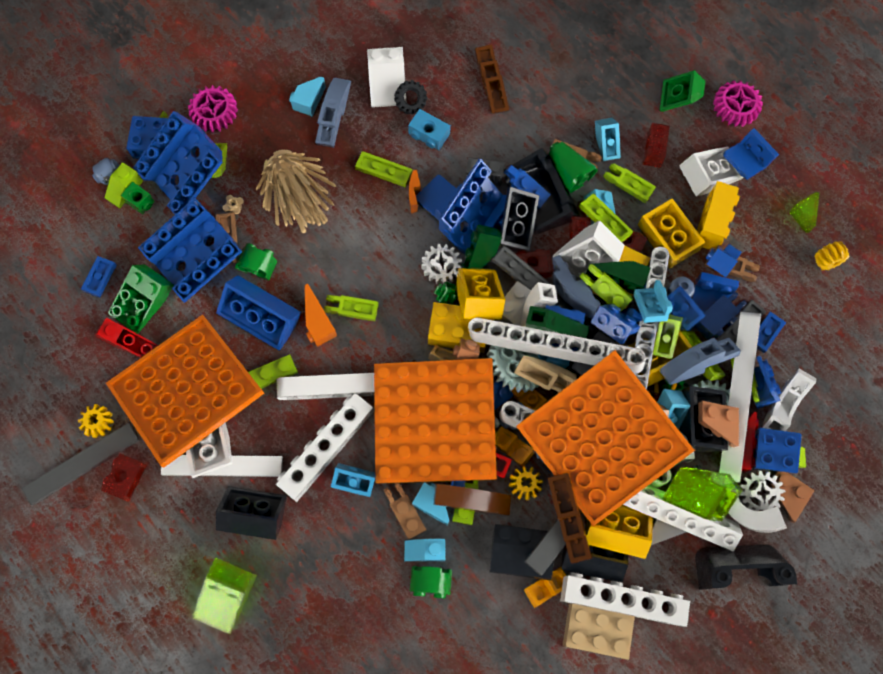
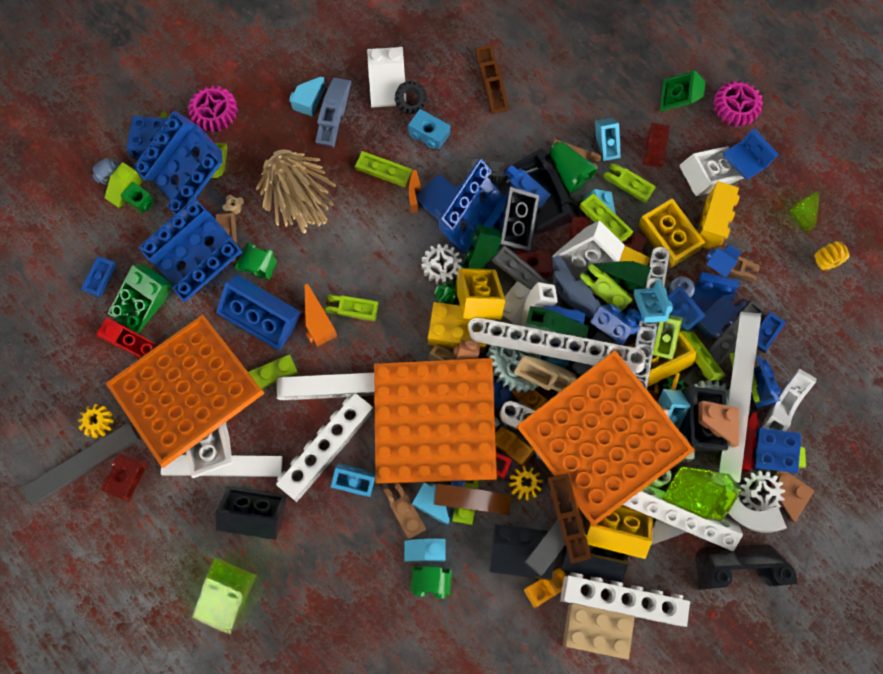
(698, 358): sand blue slope -> none

